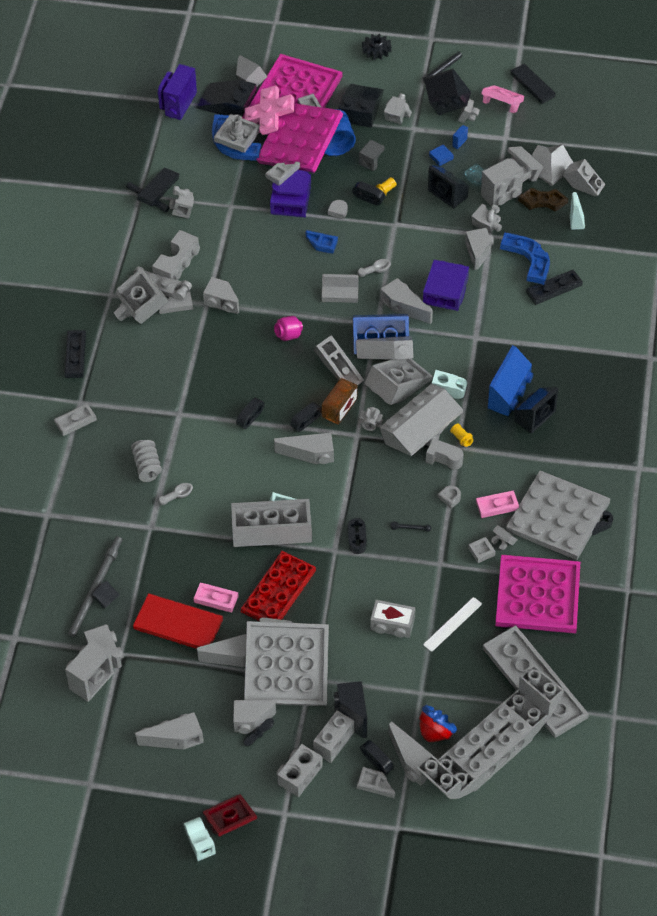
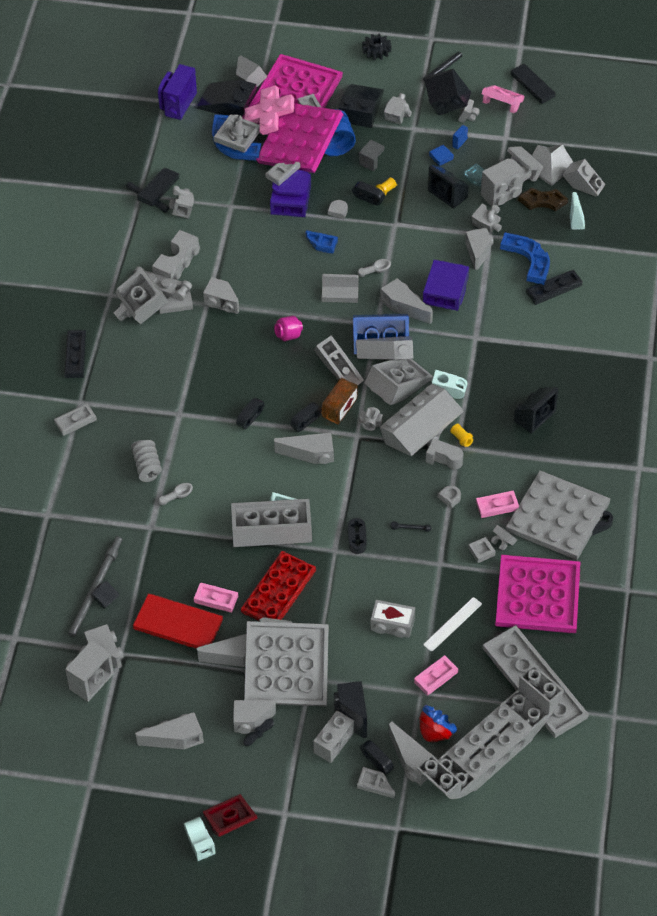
(303, 771): light grey brick -> none
(436, 675): none -> bright pink plate
(509, 382): blue slope -> none

